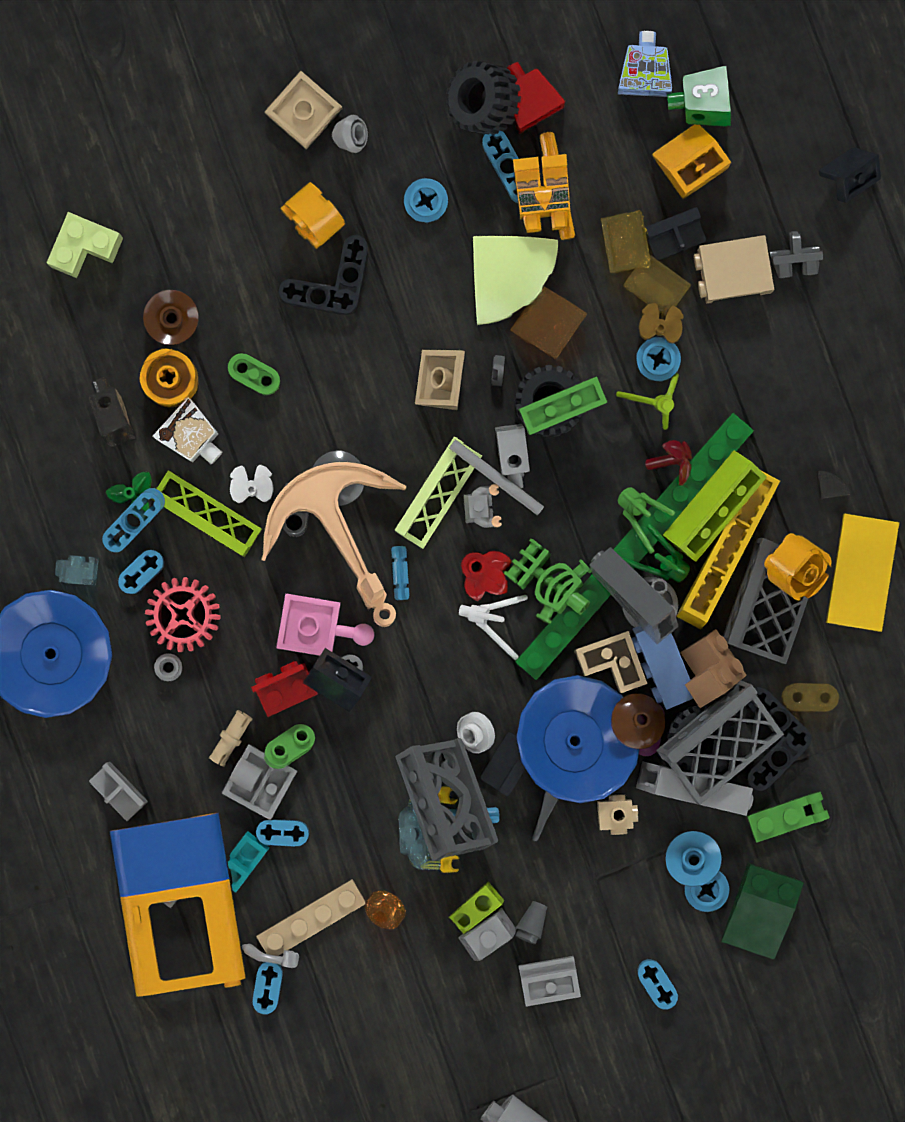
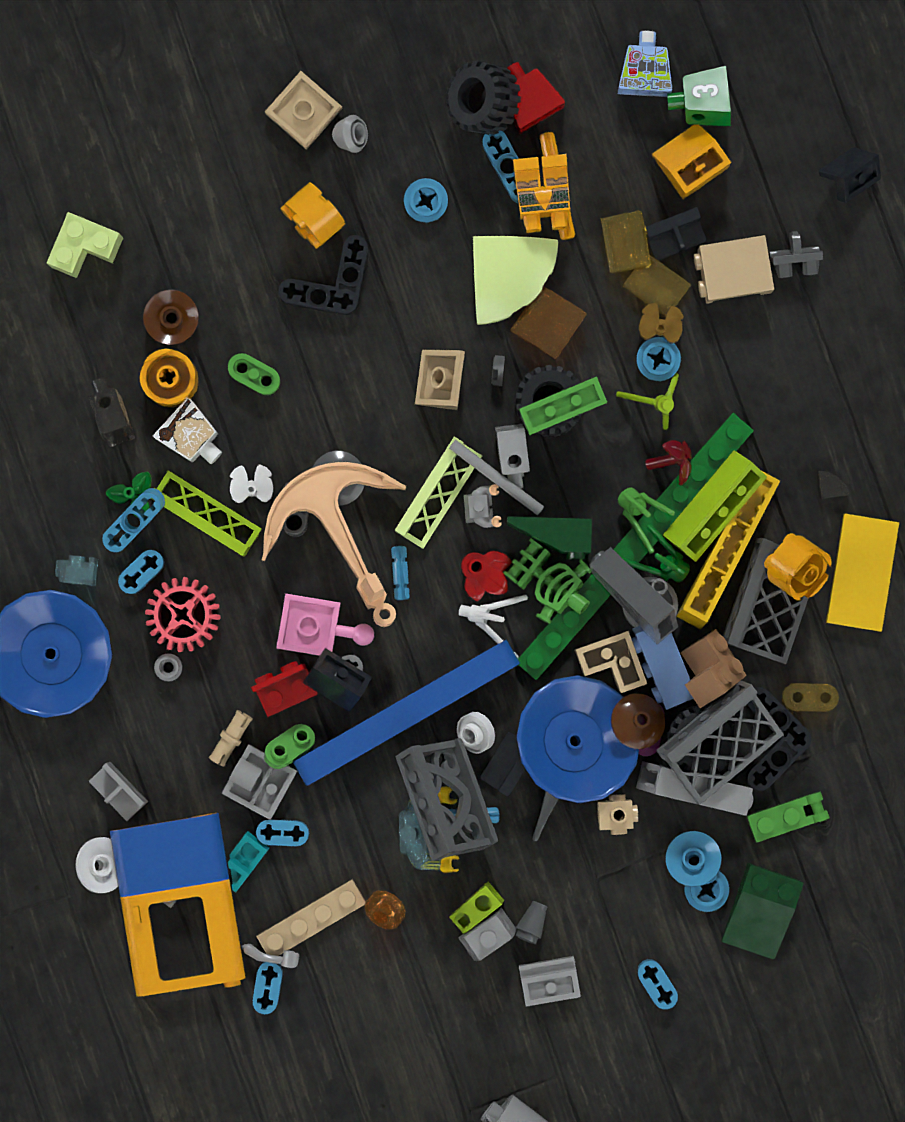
(105, 877): none -> white dish
(406, 712): none -> blue beam
(562, 535): none -> dark green slope

